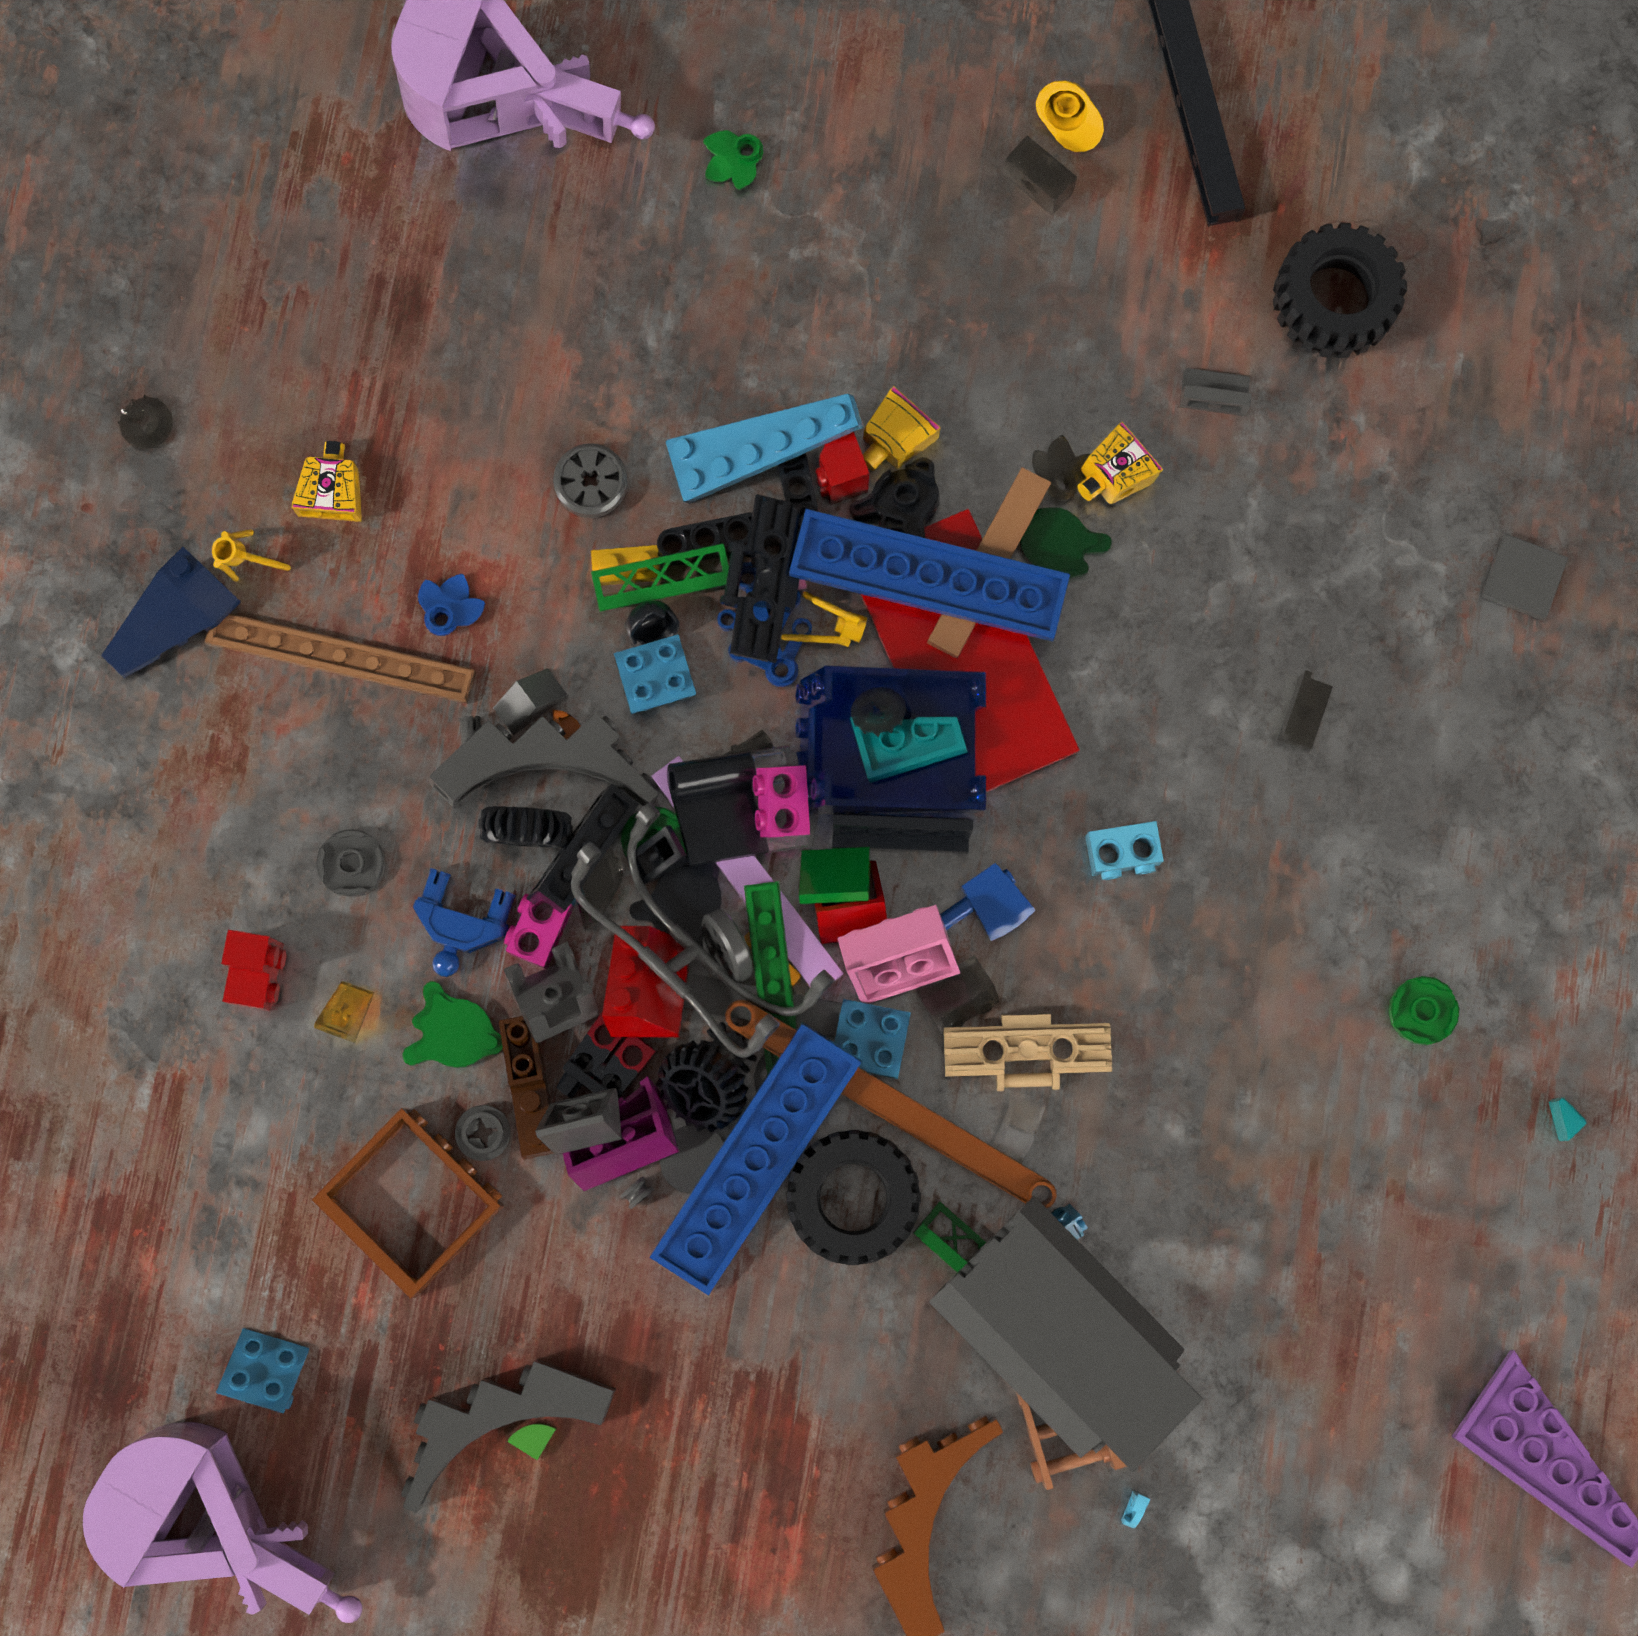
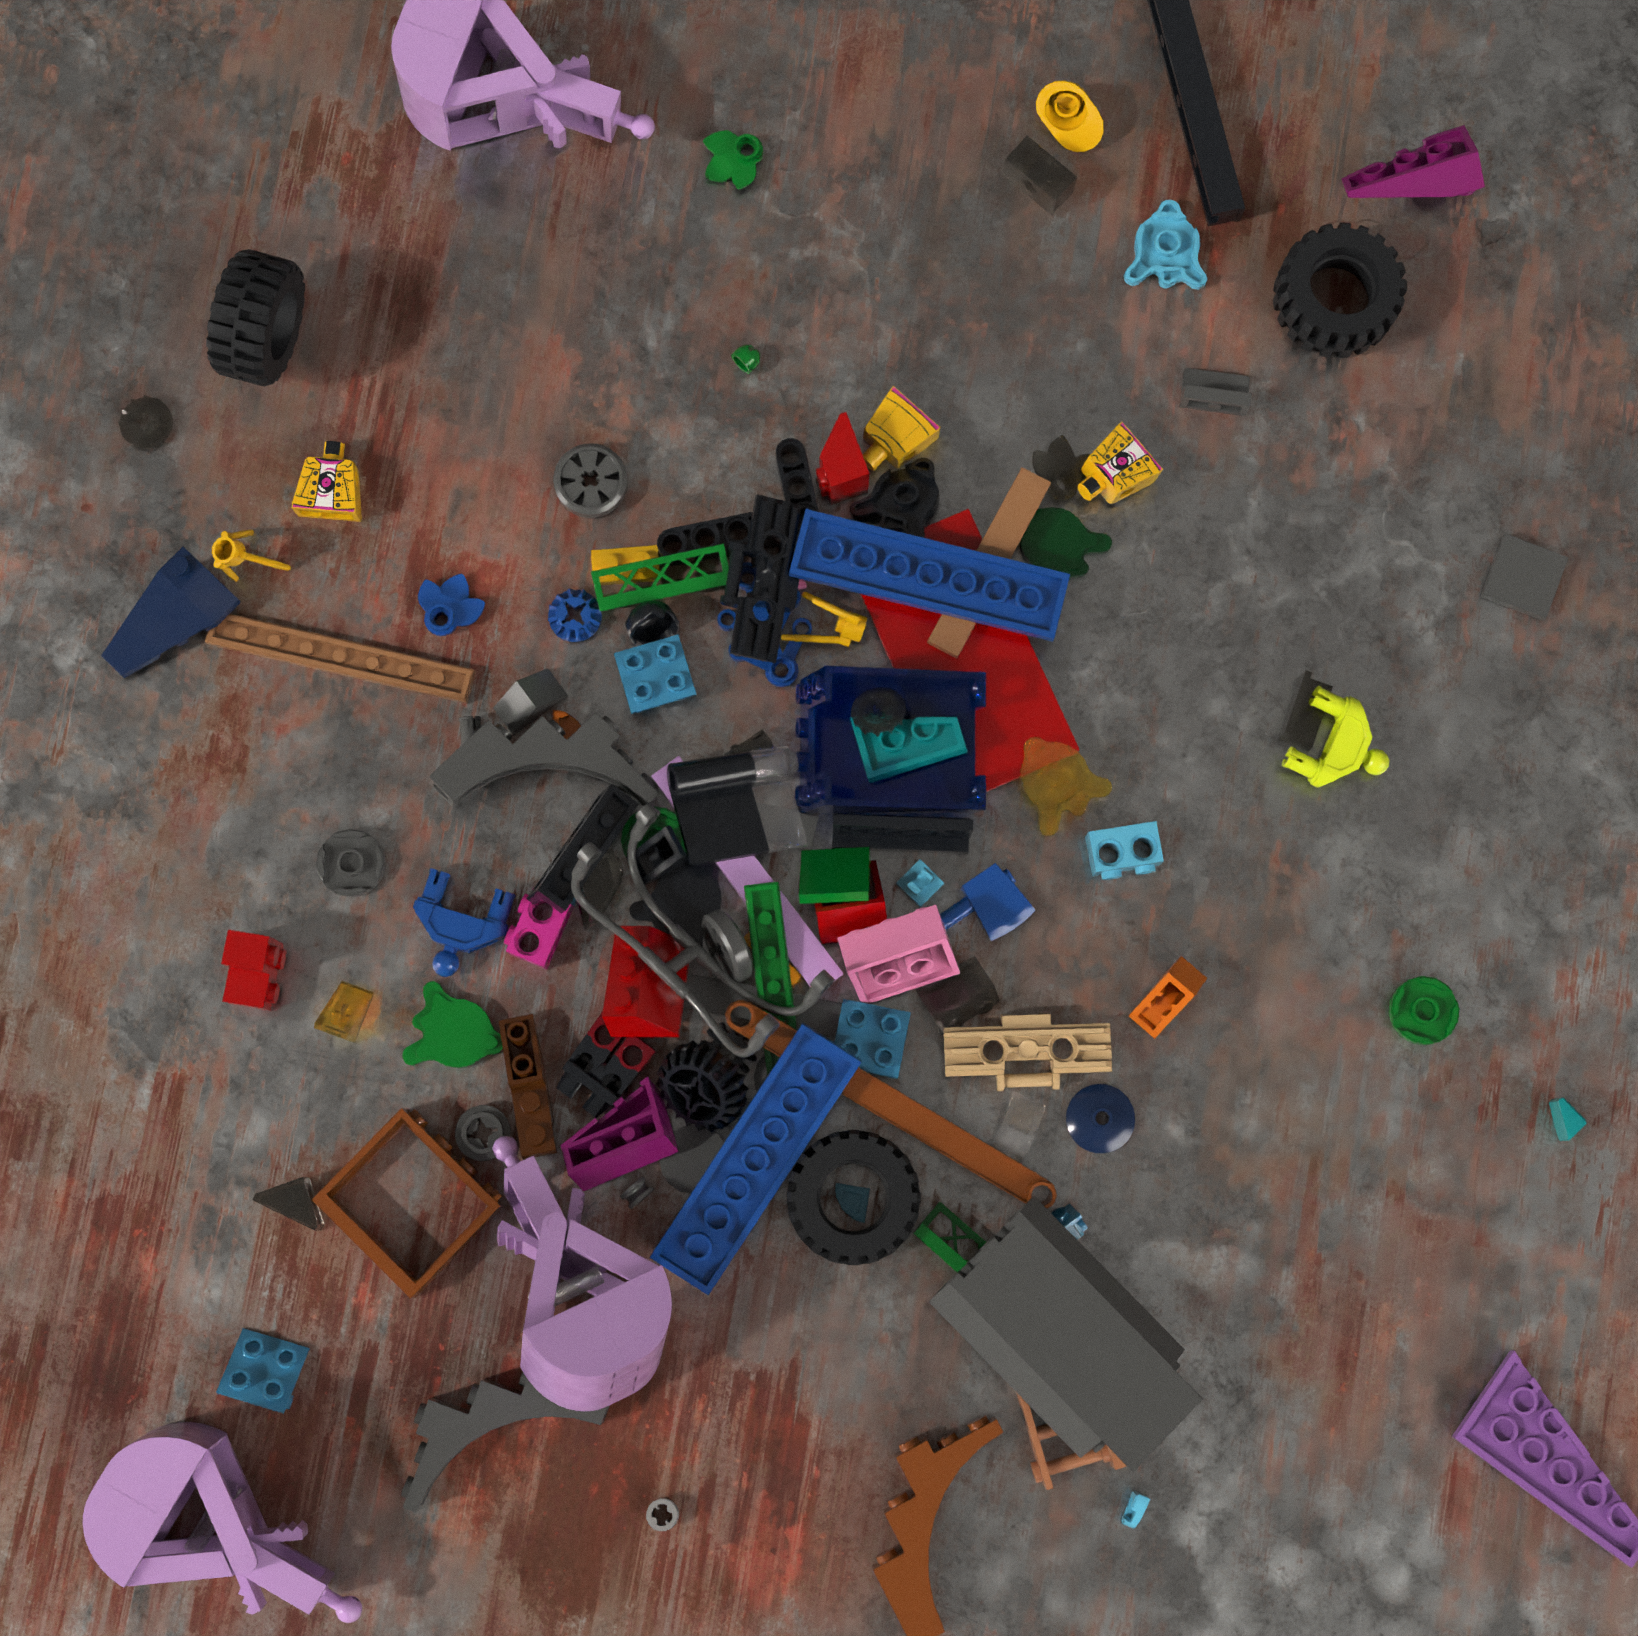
(255, 317): none -> black tyre
(293, 1201): none -> clear smoke slope
(525, 827): black gear -> none
(532, 1438): bright green tile -> none
(554, 996): dark grey panel -> none
(573, 630): none -> blue gear
(581, 1122): dark grey slope -> none
(603, 1344): none -> lavender piece
(671, 1508): none -> light grey bush
(739, 450): dark azure wing -> none
(746, 358): none -> green hinge
(791, 800): dark pink brick -> none
(853, 1200): none -> medium azure tile
(920, 883): none -> medium azure tile
(1057, 781): none -> clear yellow tile
(1082, 1118): none -> dark blue dish
(1167, 248): none -> medium azure tile
(1168, 997): none -> orange arch
(1345, 746): none -> neon yellow connector
(1440, 168): none -> magenta wedge

